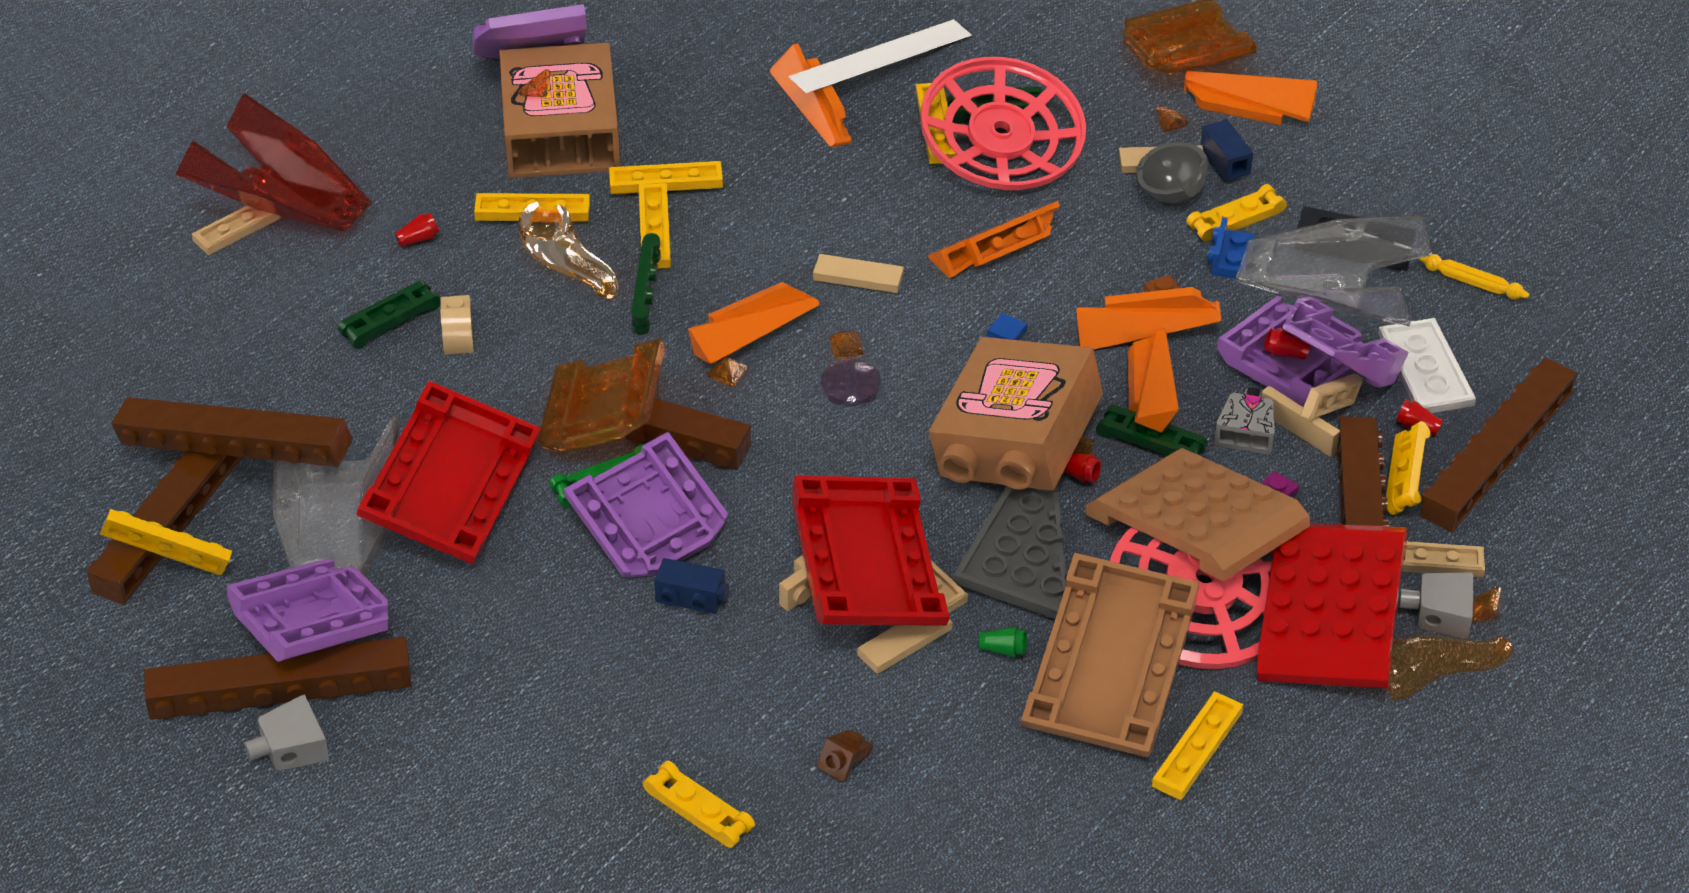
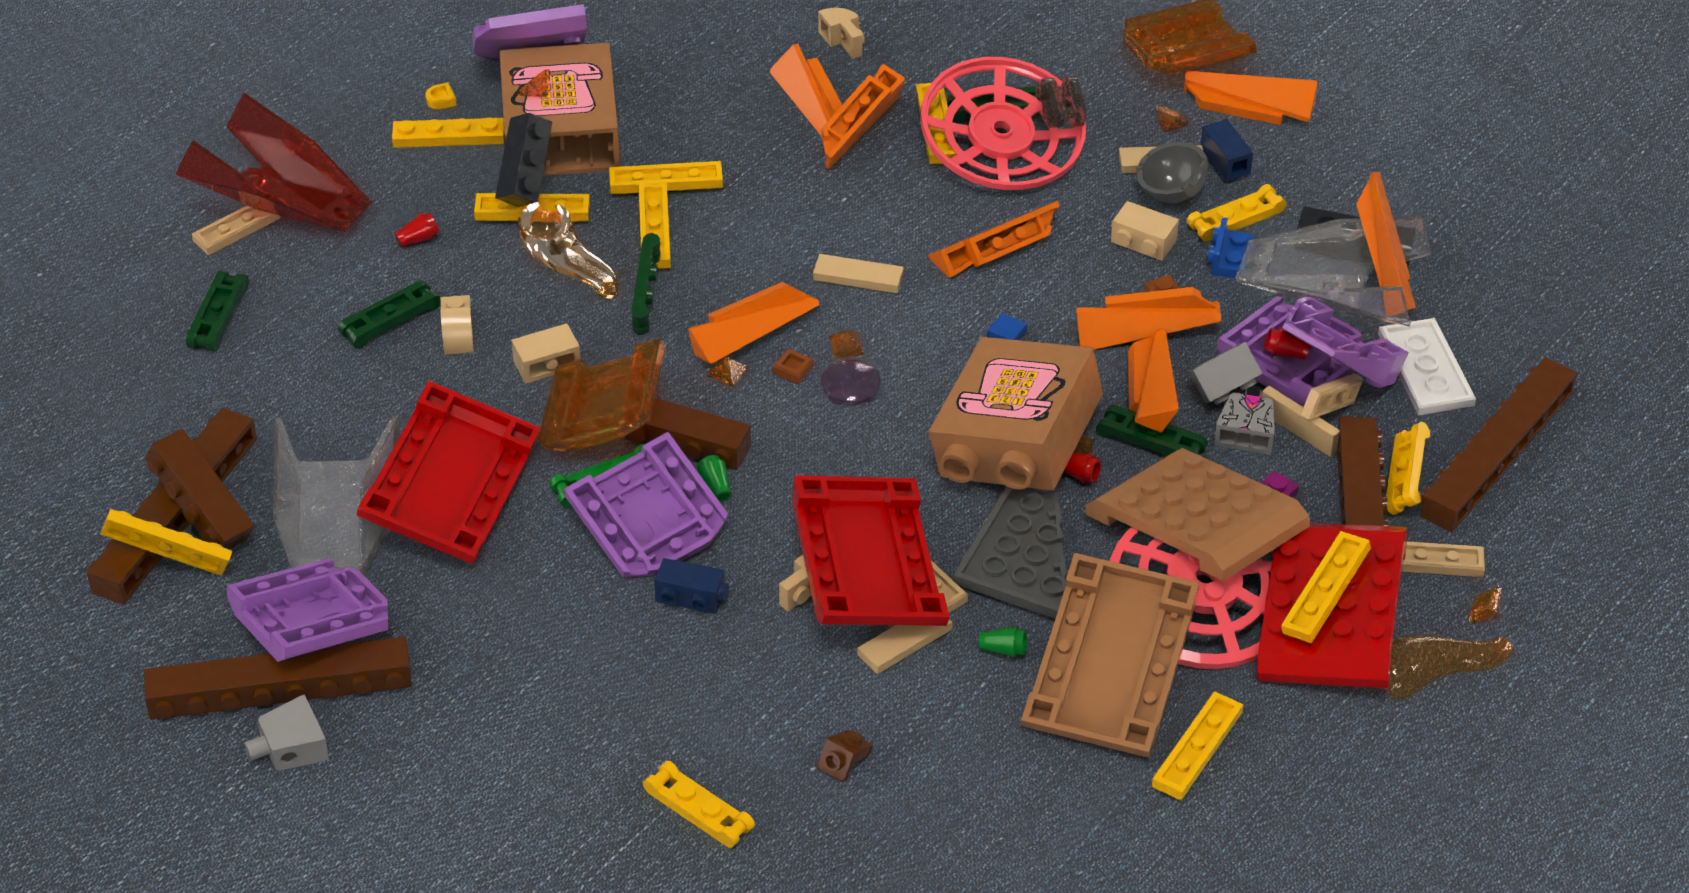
(198, 490): none -> reddish brown brick
(216, 310): none -> dark green plate
(232, 431): reddish brown brick -> none
(440, 96): none -> yellow tile
(448, 132): none -> yellow plate
(523, 160): none -> black brick
(542, 351): none -> tan brick
(715, 475): none -> green cone
(793, 366): none -> dark orange tile
(841, 27): none -> tan brick
(860, 112): none -> orange wedge
(879, 56): white sticker -> none
(1053, 110): none -> clear smoke brick
(1144, 230): none -> tan brick
(1226, 372): none -> light grey brick
(1325, 587): none -> yellow plate
(1383, 238): none -> orange wedge
(1413, 413): red cone -> none
(1442, 603): light grey torso -> none
(1474, 277): yellow wheel -> none

